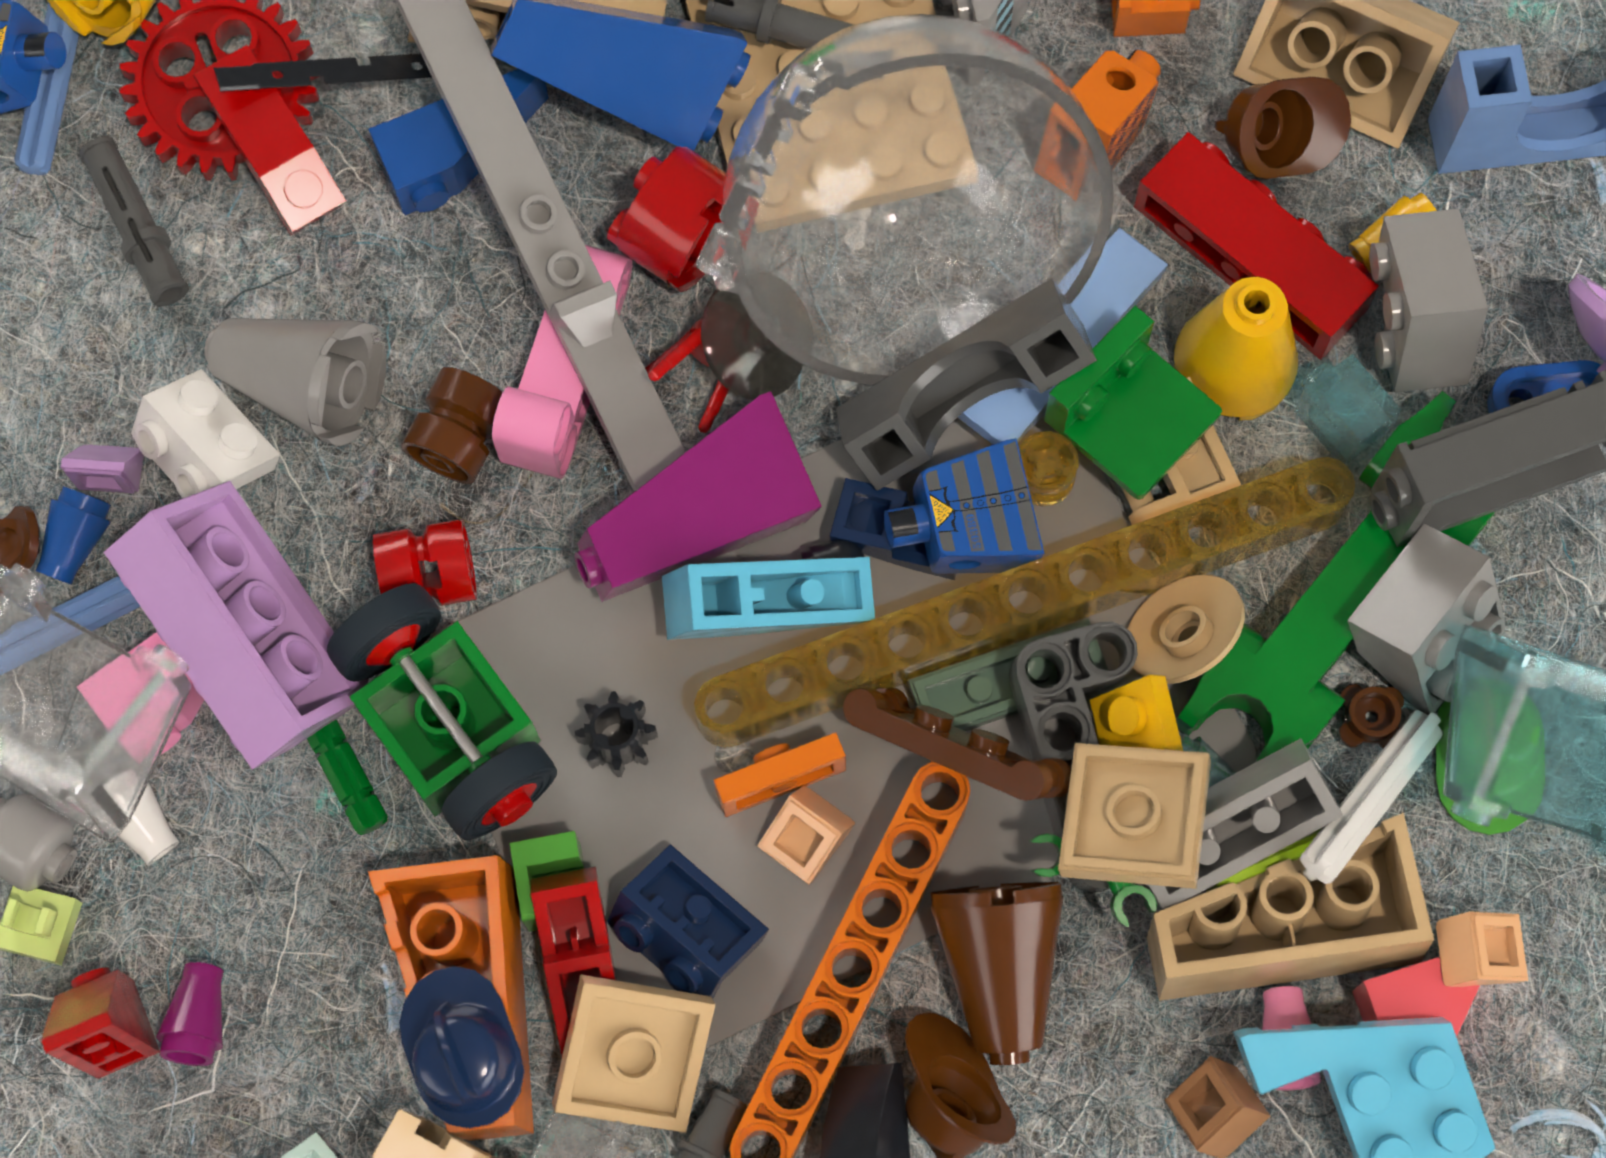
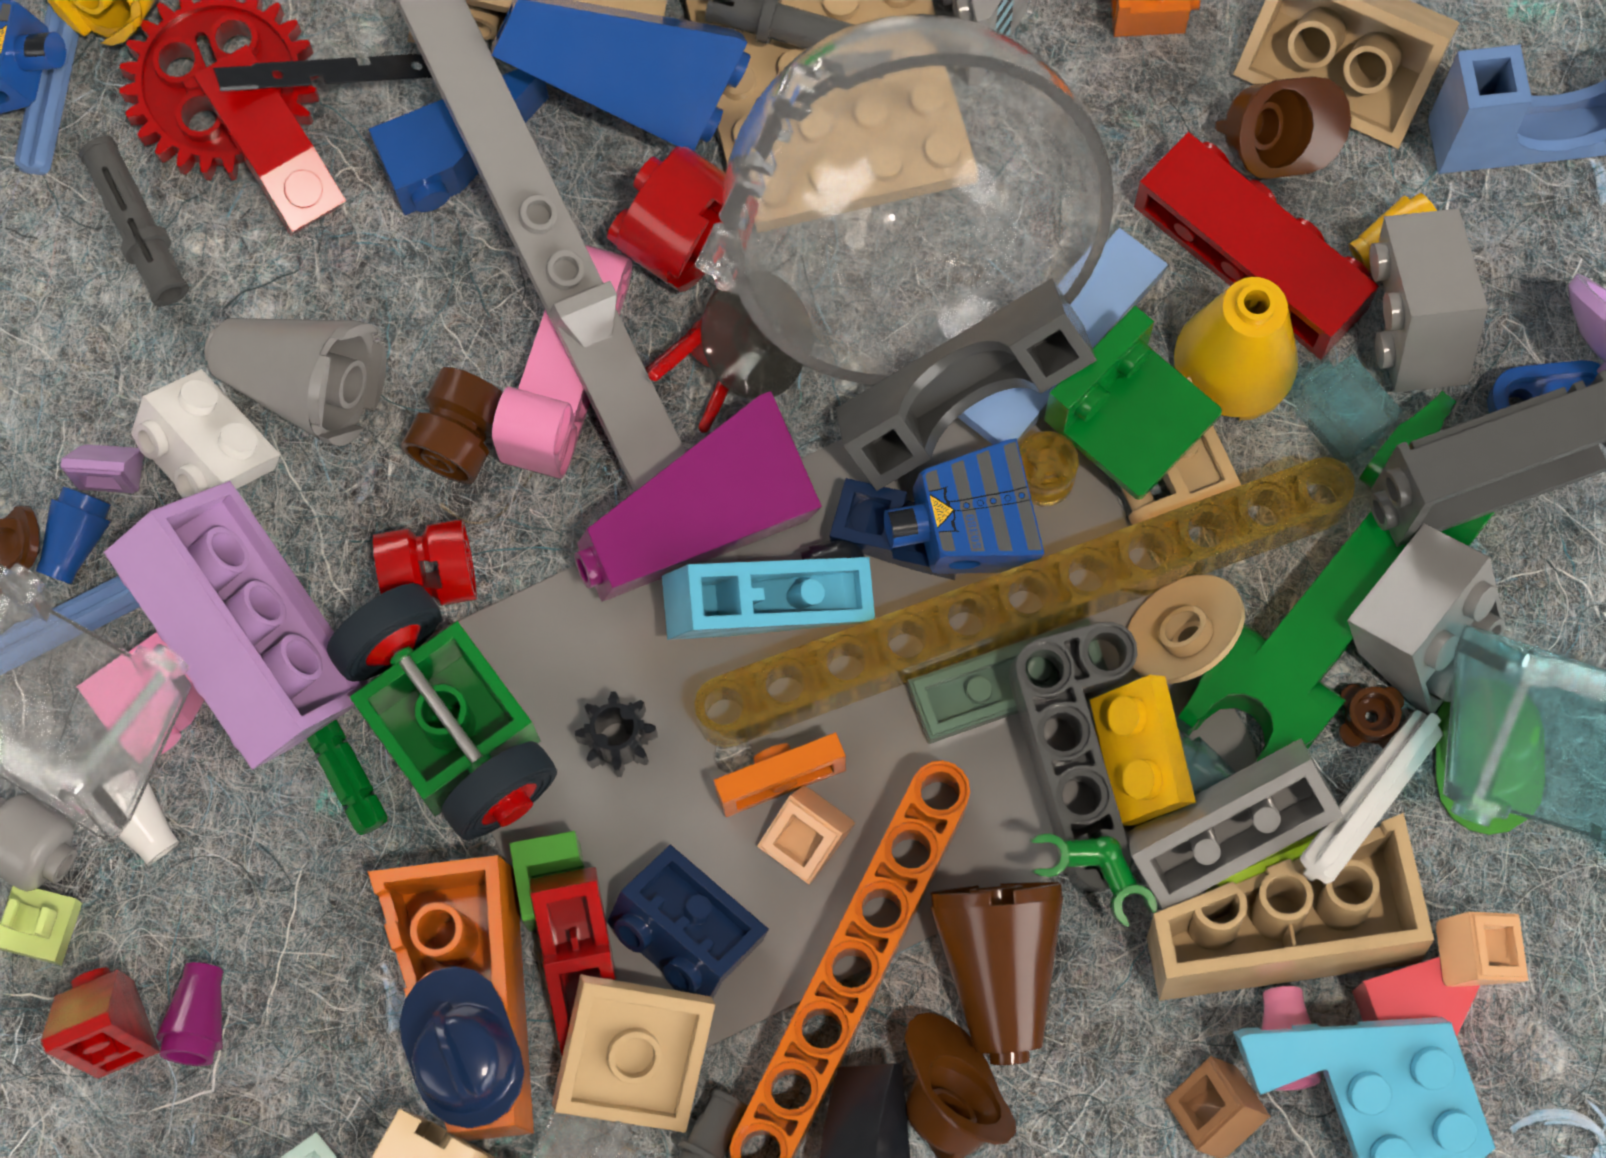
(975, 755): reddish brown plate -> none
(1119, 98): orange torso -> none
(1135, 815): tan plate -> none

